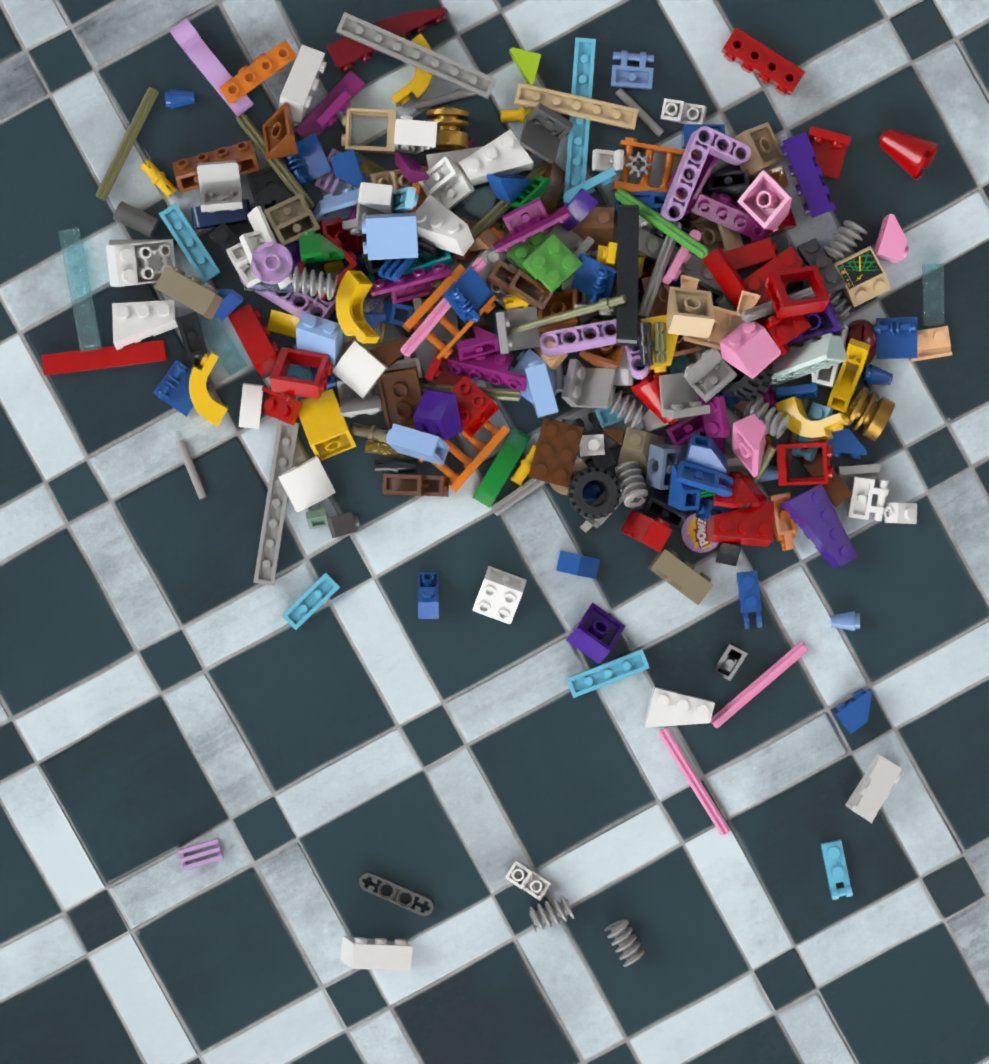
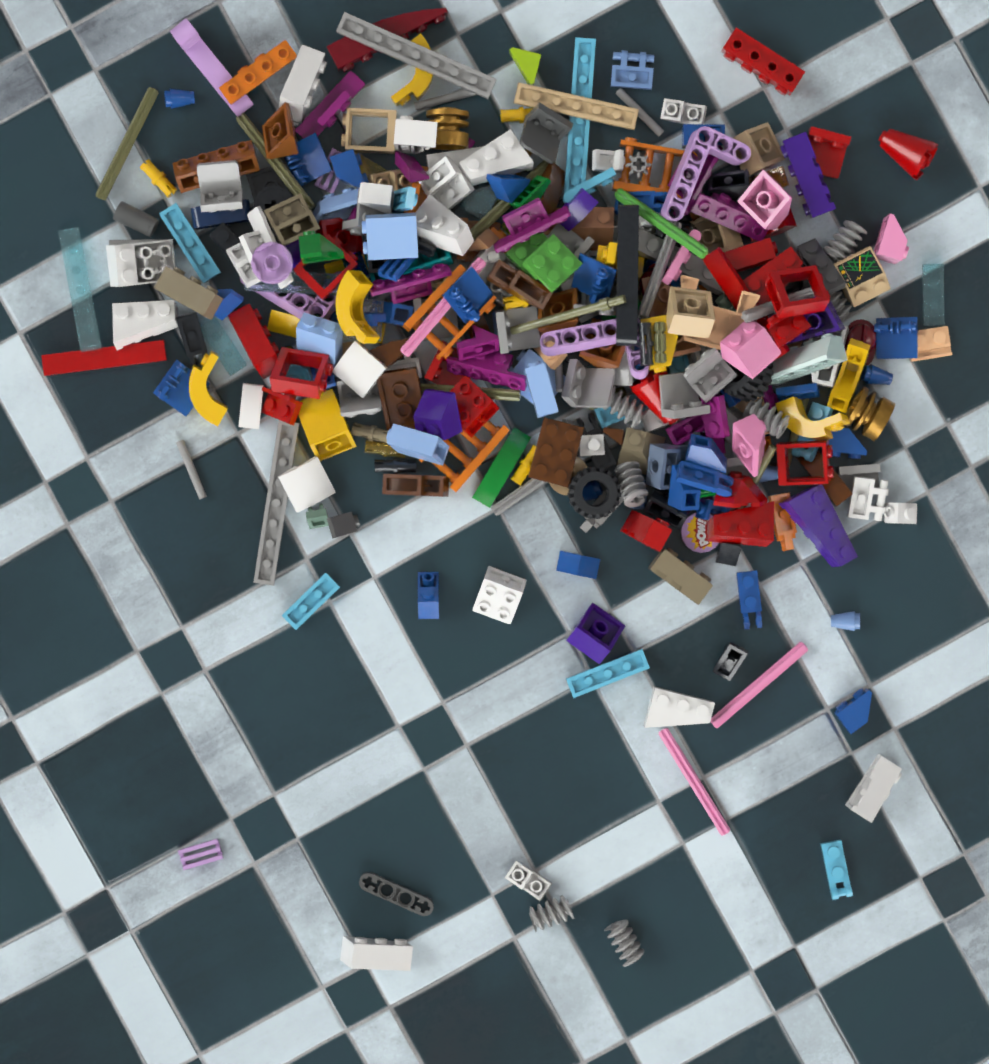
(314, 283): light grey piece -> none

